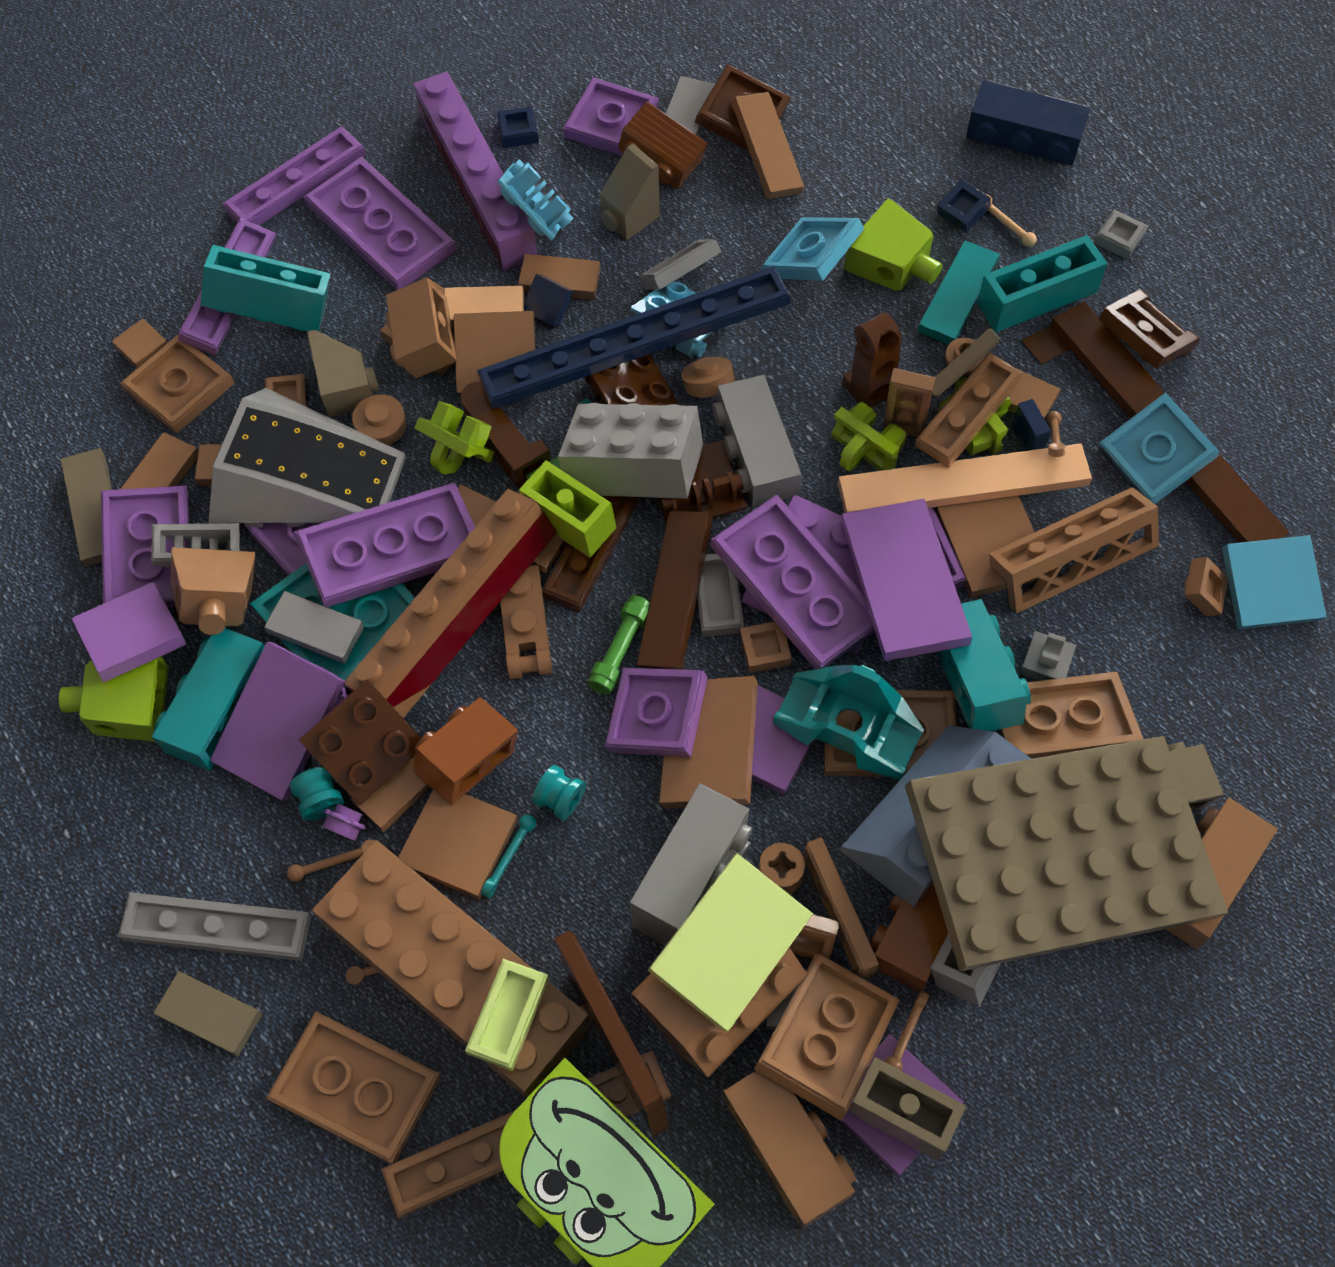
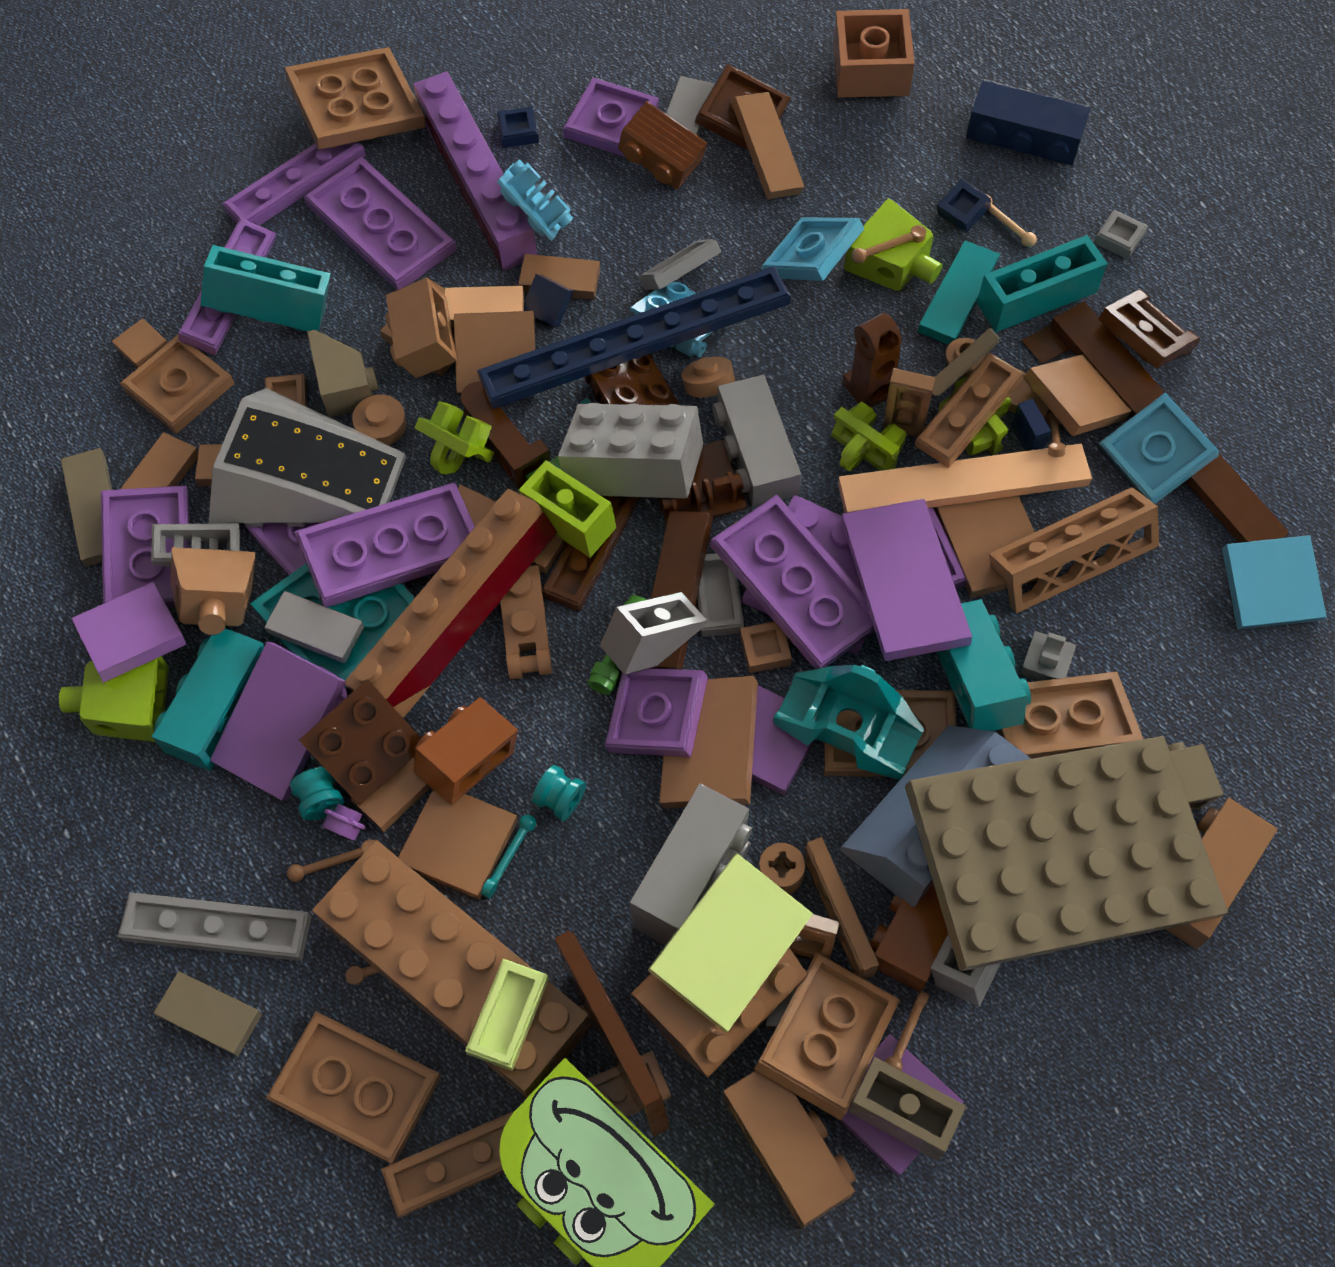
(354, 98): none -> medium nougat plate
(631, 194): dark tan slope -> none
(650, 631): none -> light grey slope
(873, 53): none -> nougat brick
(917, 234): none -> medium nougat hinge
(1077, 394): none -> medium nougat tile
(1206, 586): medium nougat plate -> none

